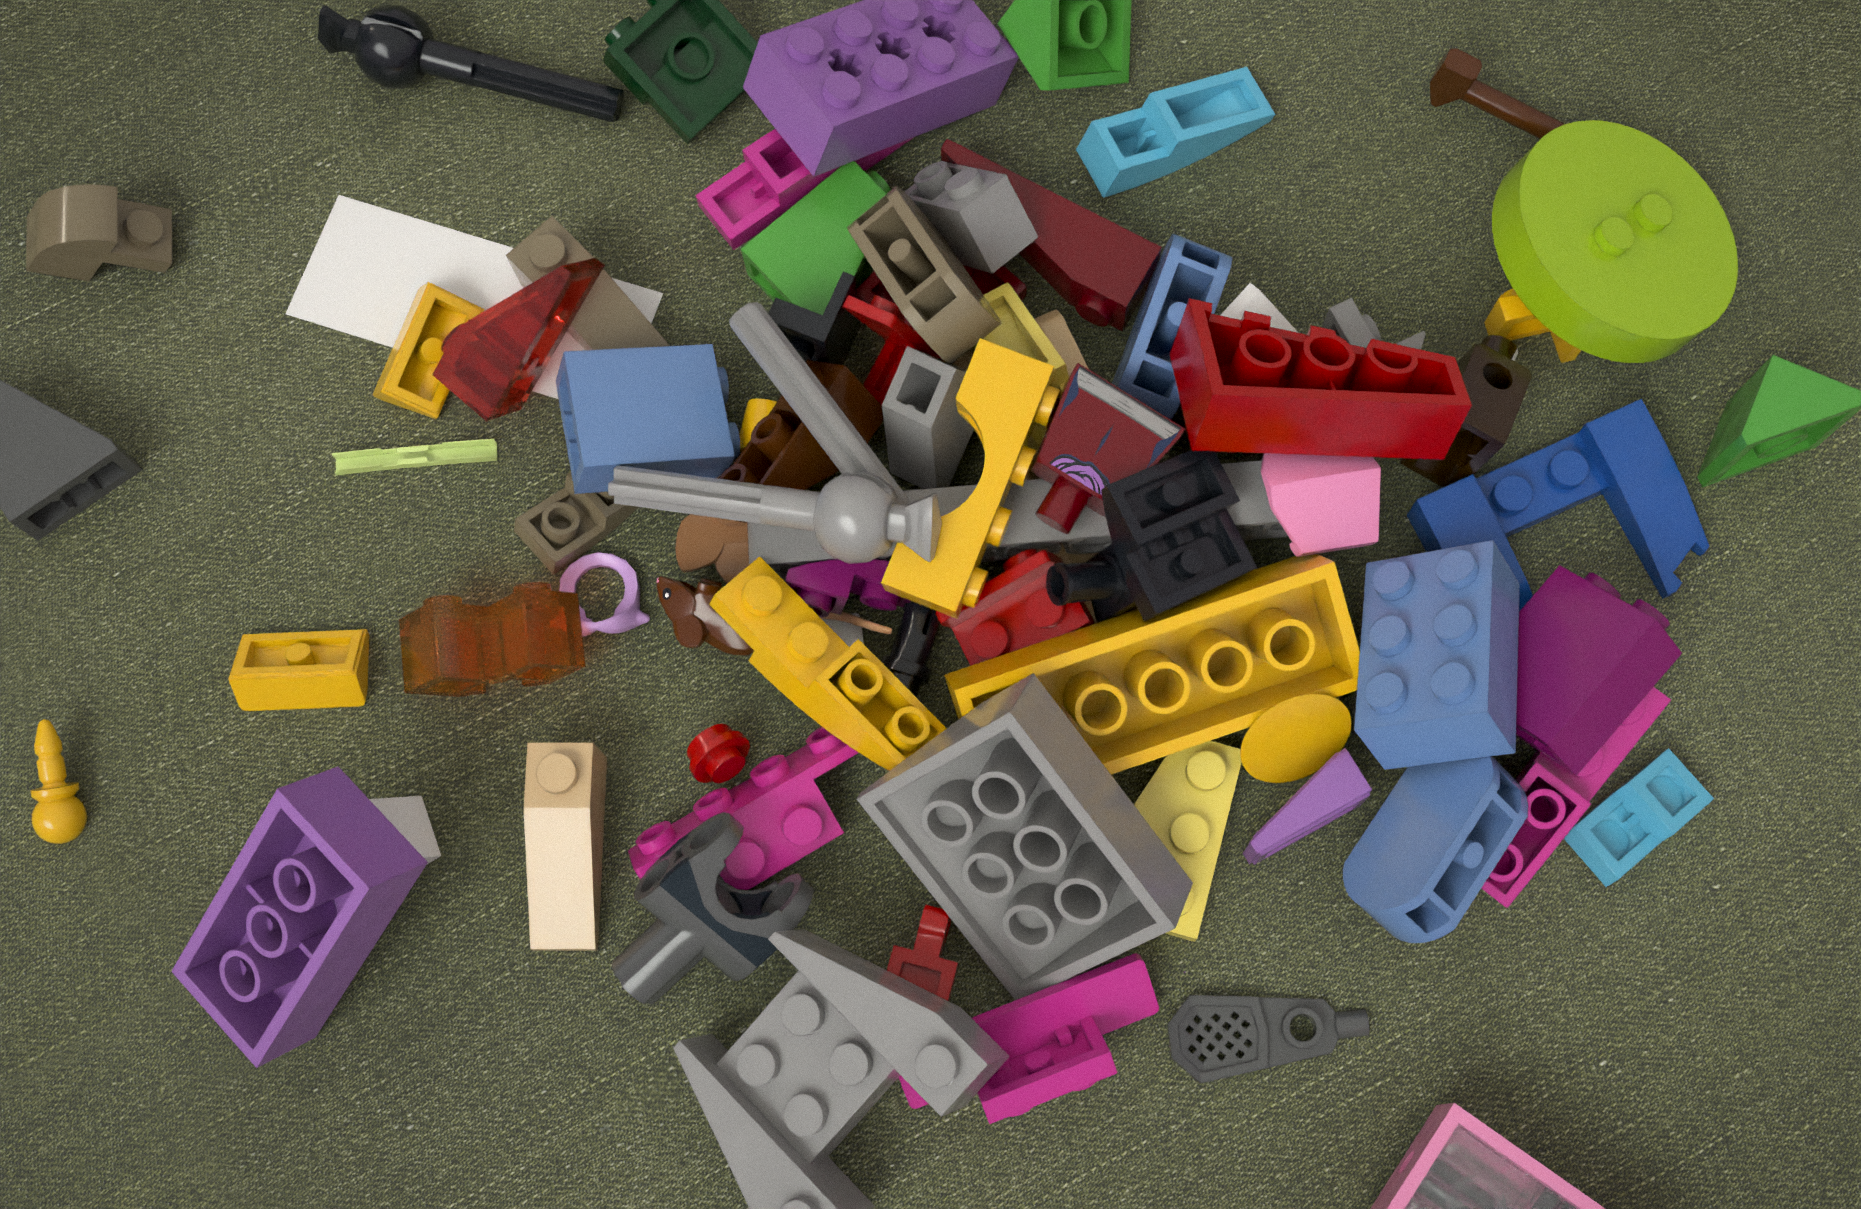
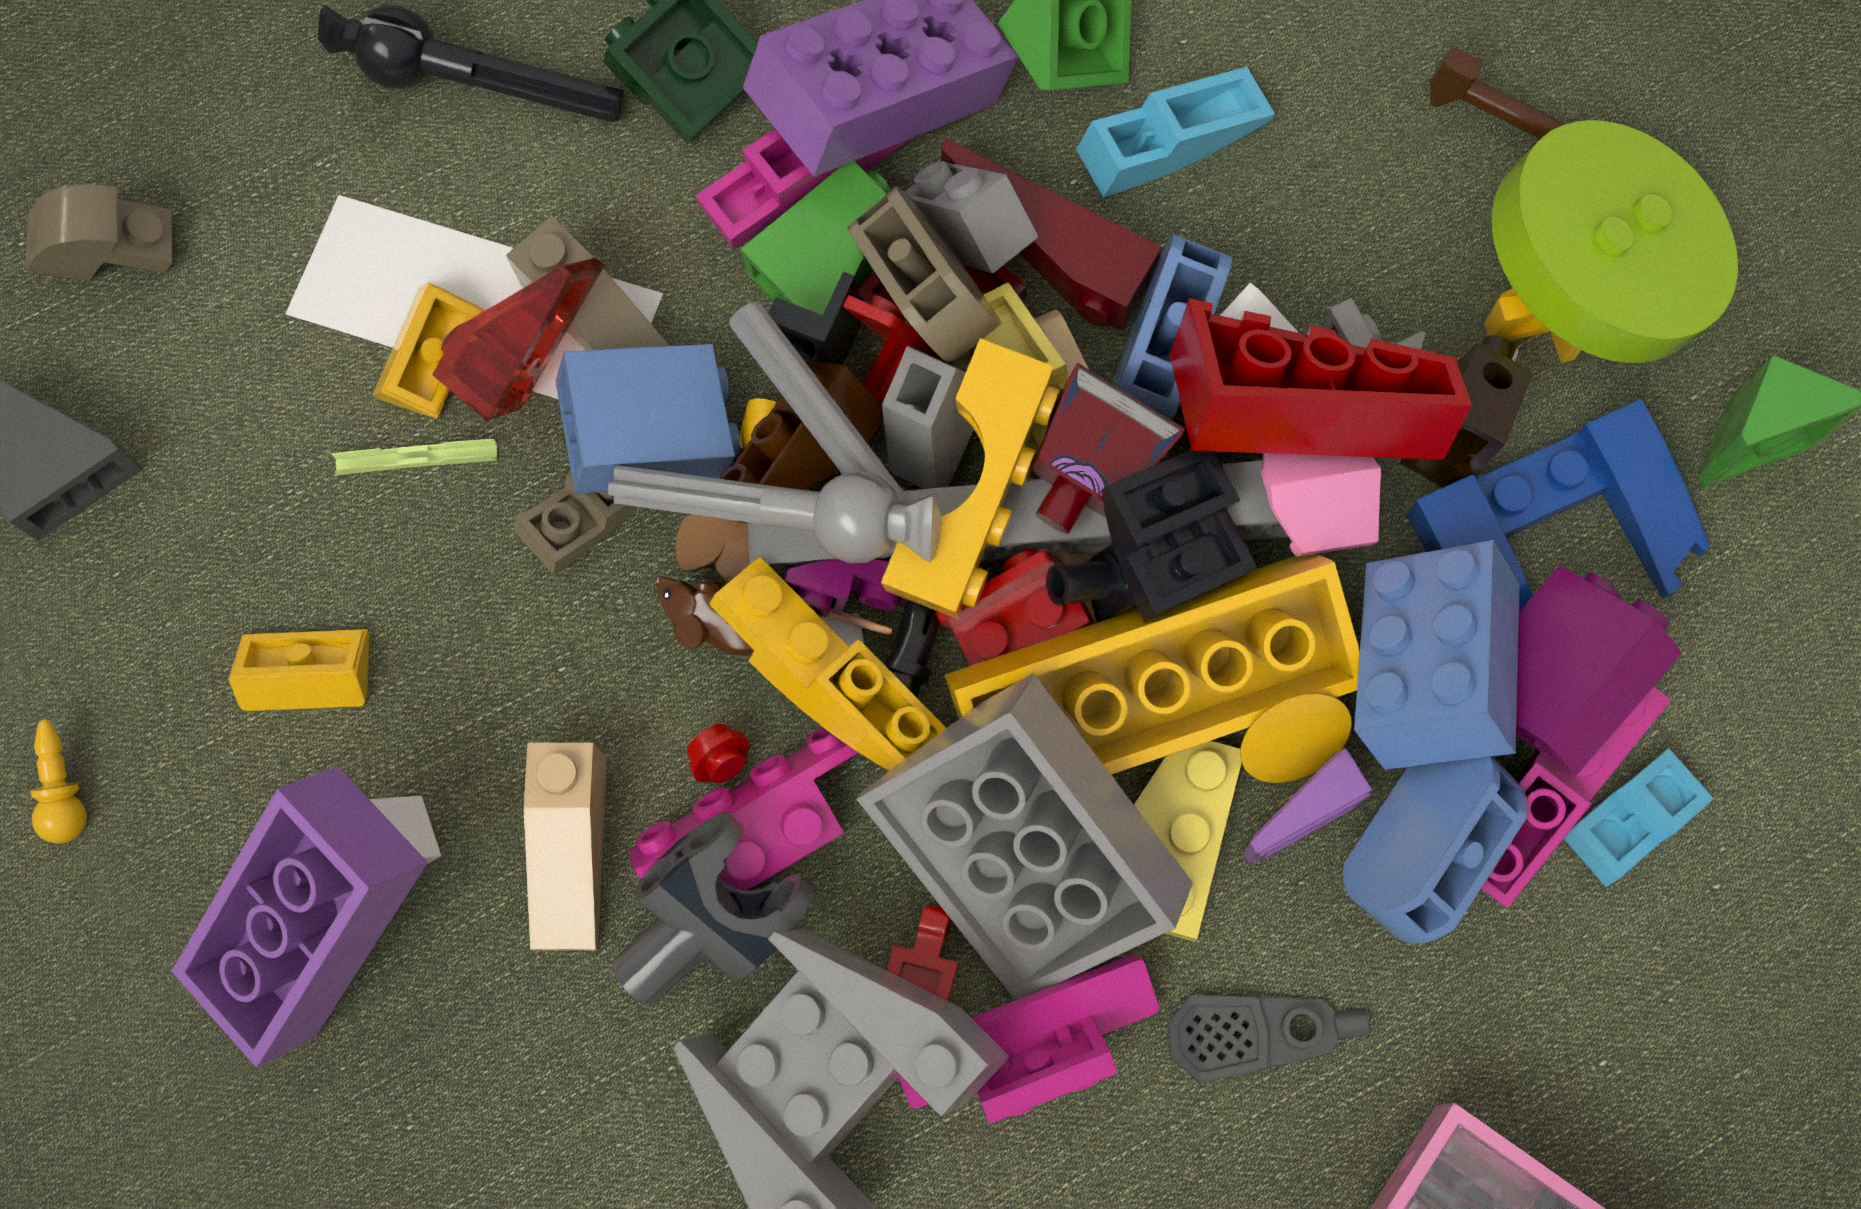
(462, 646): clear orange brick -> none
(627, 613): lavender piece -> none

